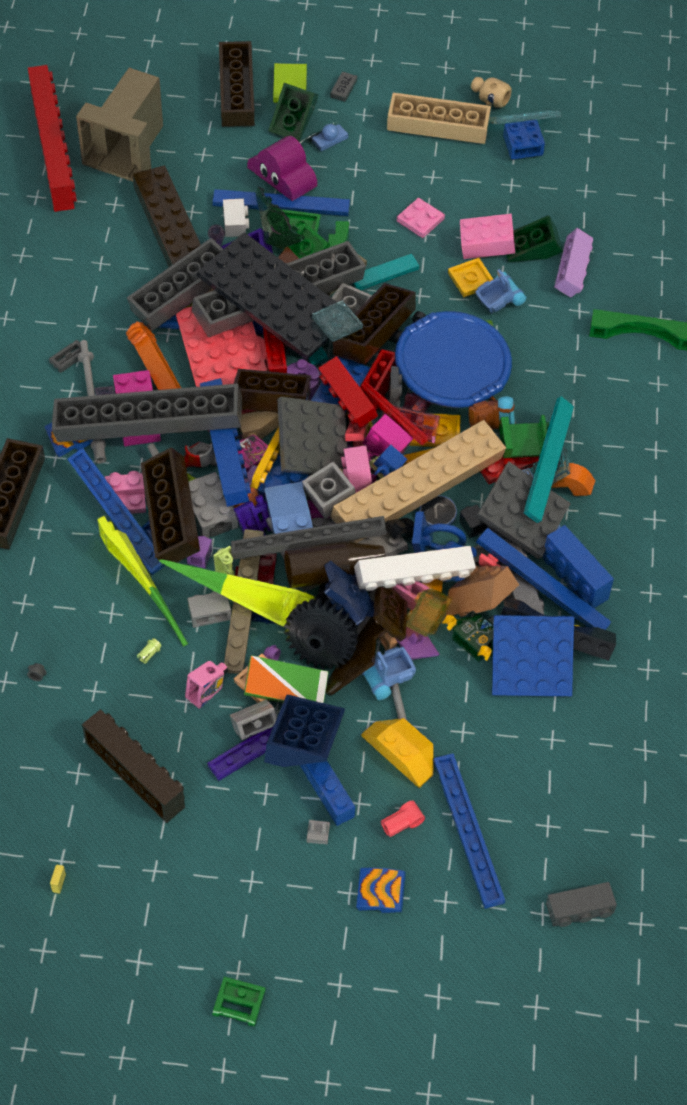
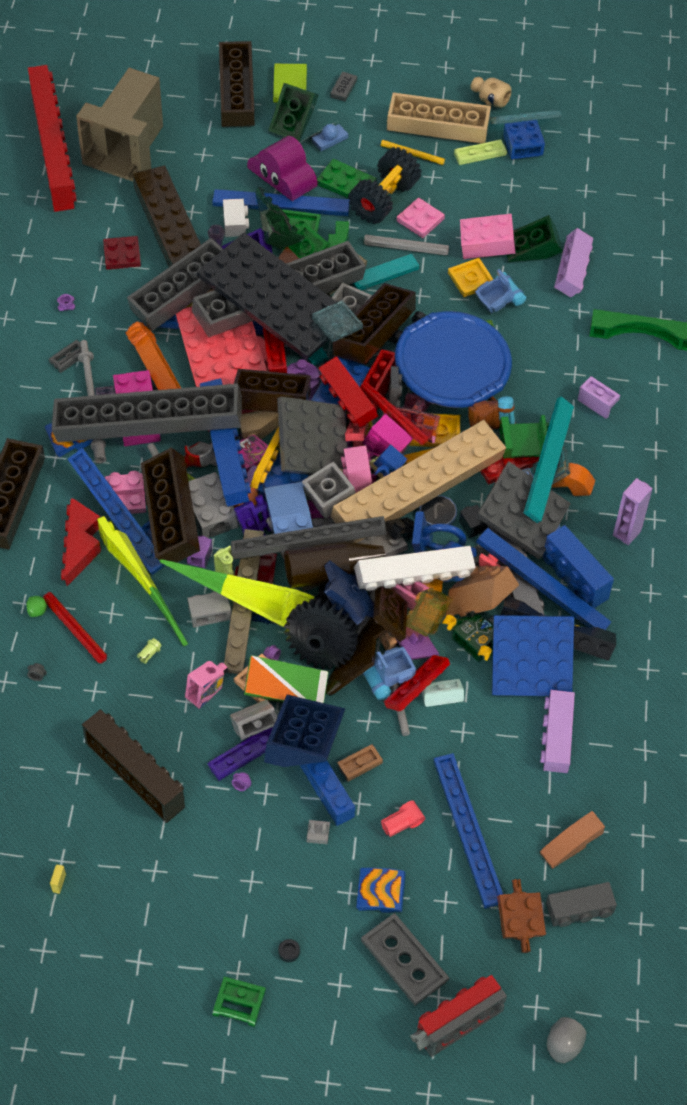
(36, 606): none -> bright green piece
(66, 302): none -> medium lavender plate
(77, 630): none -> red axle
(80, 543): none -> red slope
(121, 252): none -> dark red plate
(241, 781): none -> medium lavender plate
(289, 950): none -> black tile
(341, 178): none -> green plate
(359, 762): none -> medium nougat plate
(372, 200): none -> black plate
(402, 973): none -> dark grey plate
(403, 748): yellow wedge -> none
(406, 244): none -> light grey axle
(412, 688): none -> red plate
(416, 153): none -> yellow bar
(443, 693): none -> light aqua slope
(459, 1016): none -> piece
(480, 152): none -> yellowish green tile
(521, 915): none -> dark orange plate
(558, 731): none -> lavender brick
(565, 1039): none -> light grey piece
(573, 839): none -> nougat slope
(598, 397): none -> lavender panel
(632, 511): none -> lavender brick

